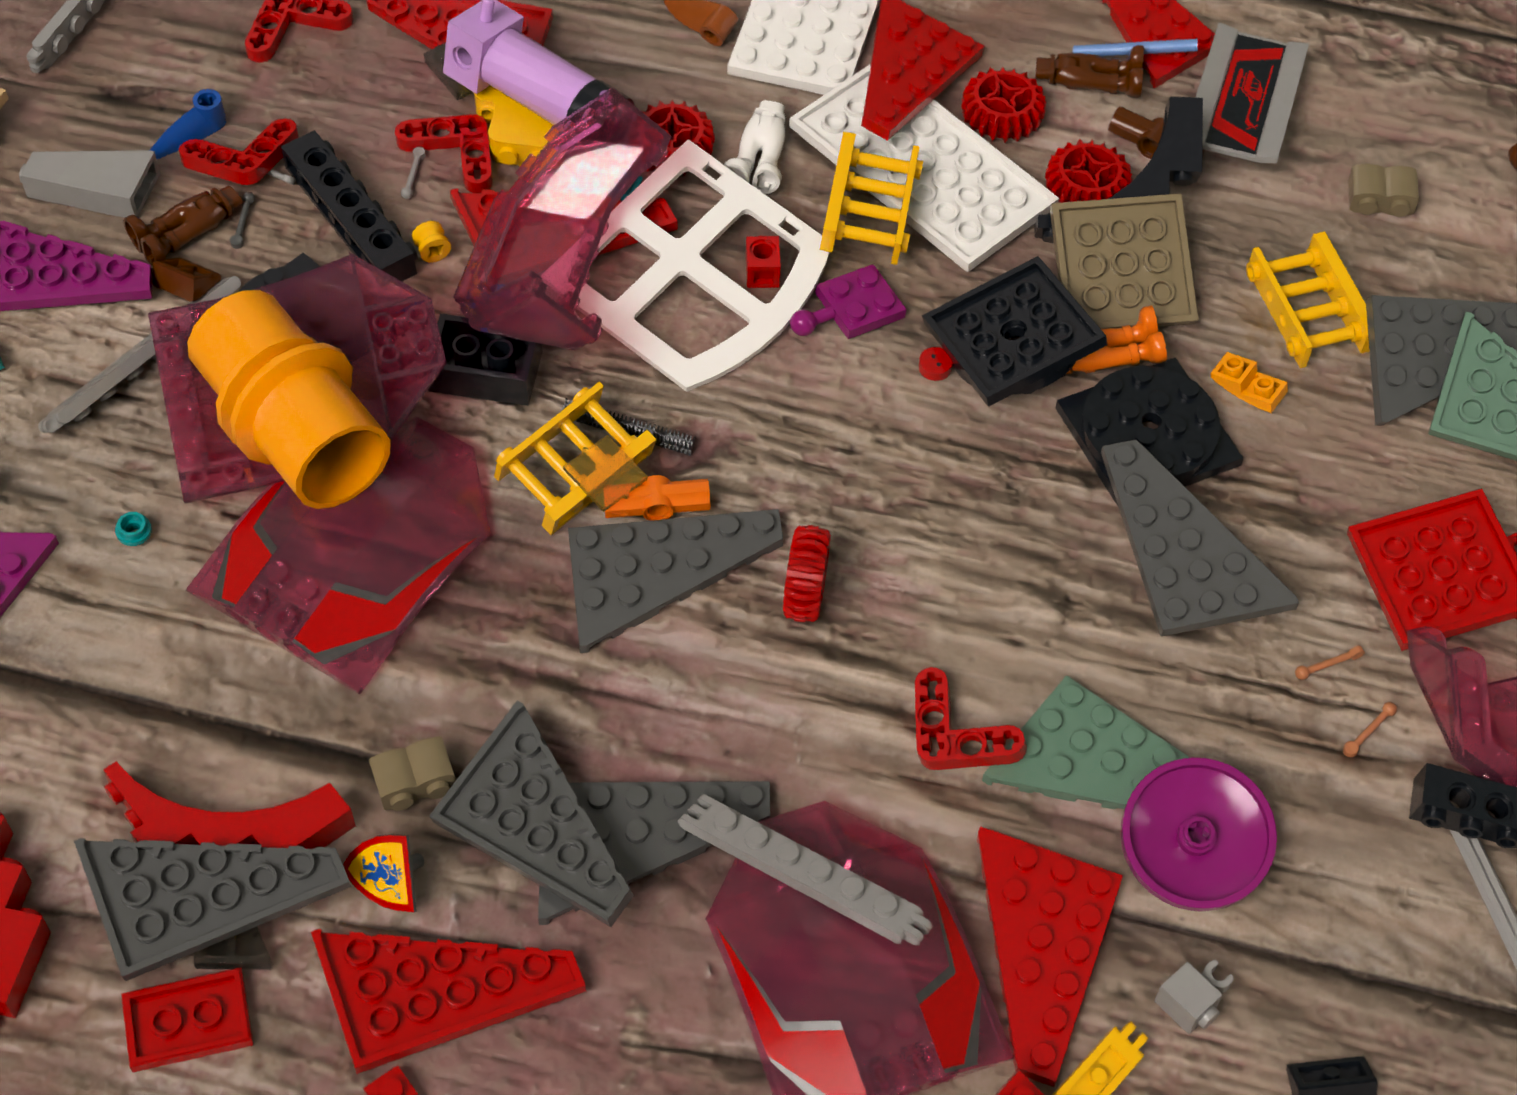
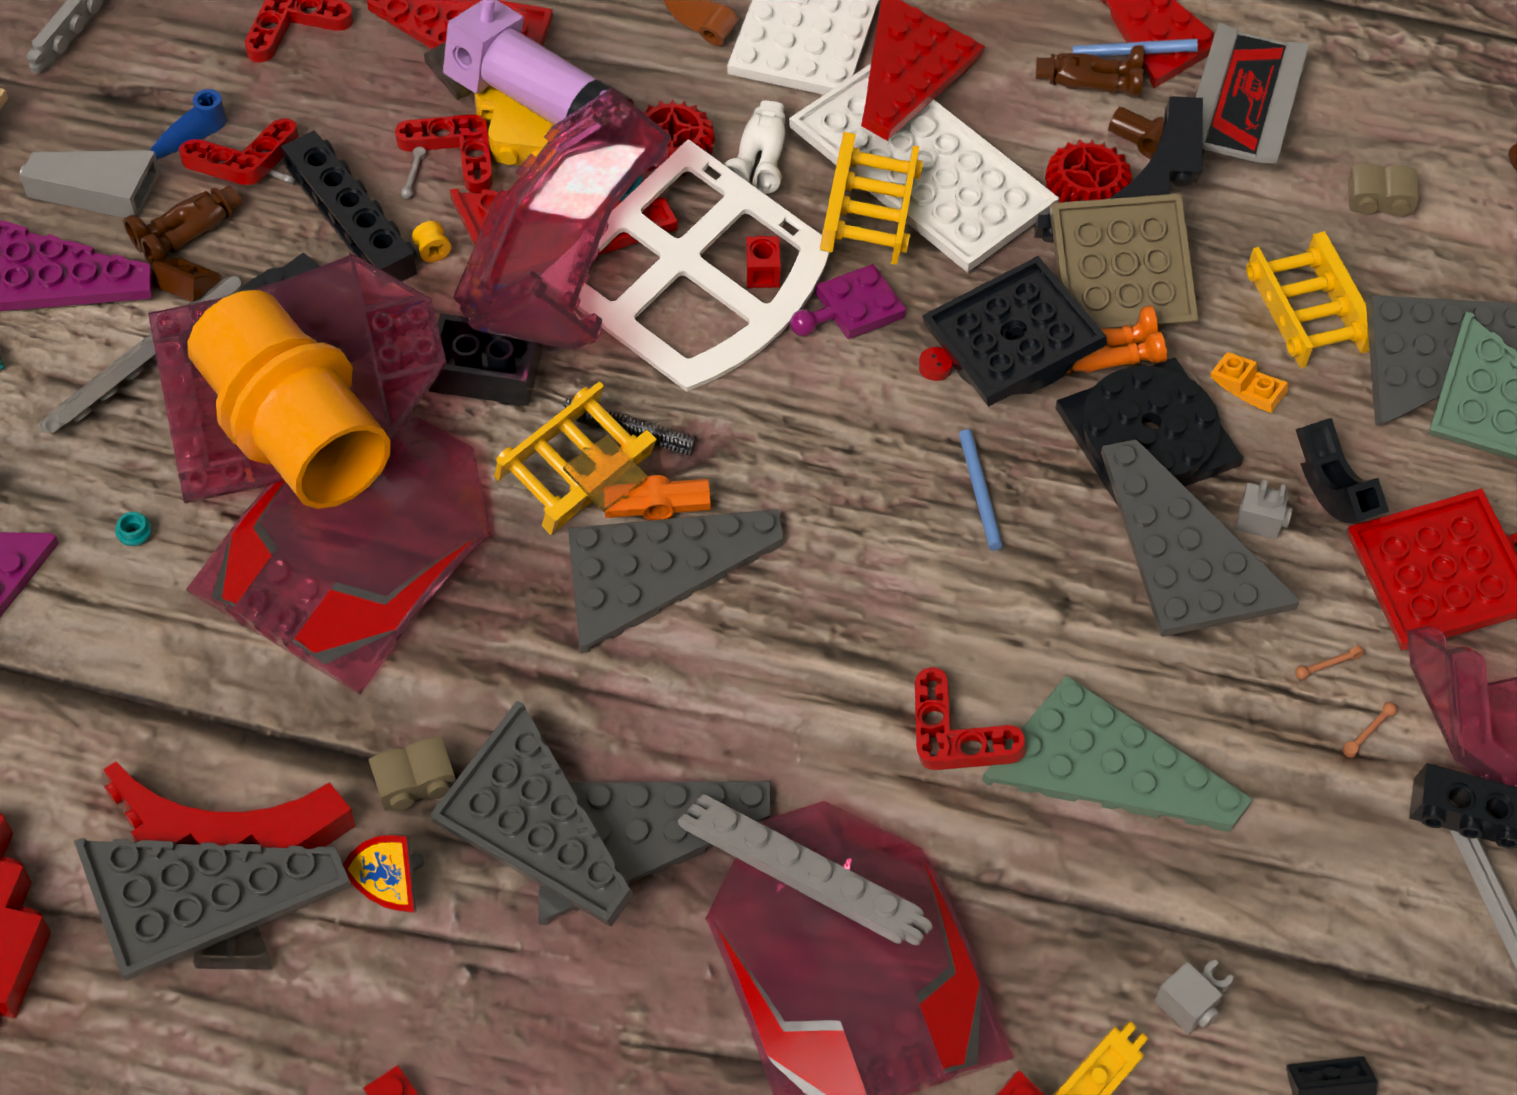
(186, 1019): red tile -> none
(236, 240): dark grey hinge -> none
(417, 994): red wing -> none
(806, 573): red gear -> none
(980, 490): none -> medium blue bar
(1003, 104): red gear -> none
(1047, 935): red wing -> none
(1198, 834): magenta dish -> none
(1263, 510): none -> light grey brick
(1333, 480): none -> black arch

